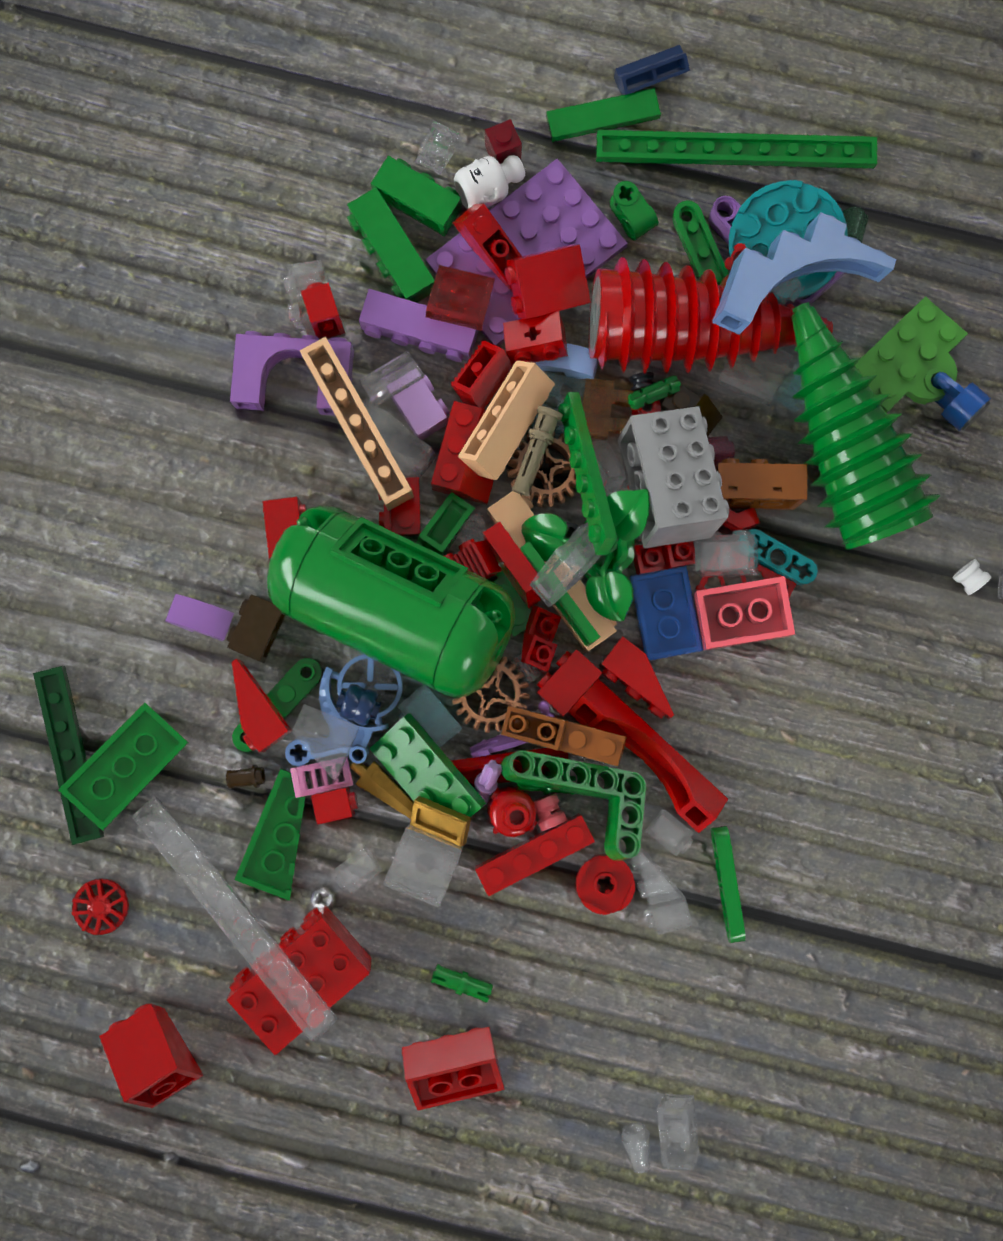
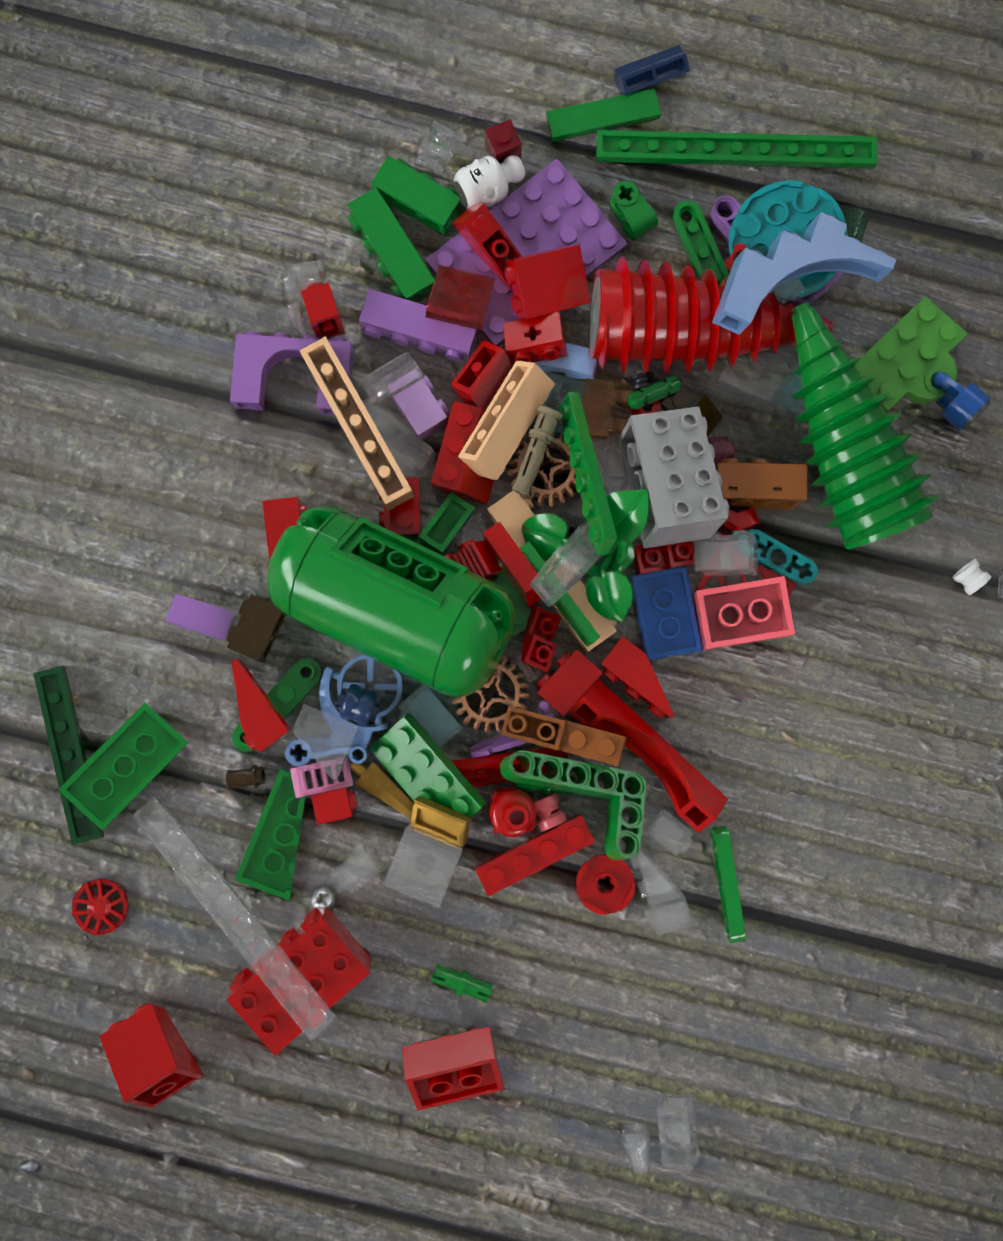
(486, 781): lavender axle -> none

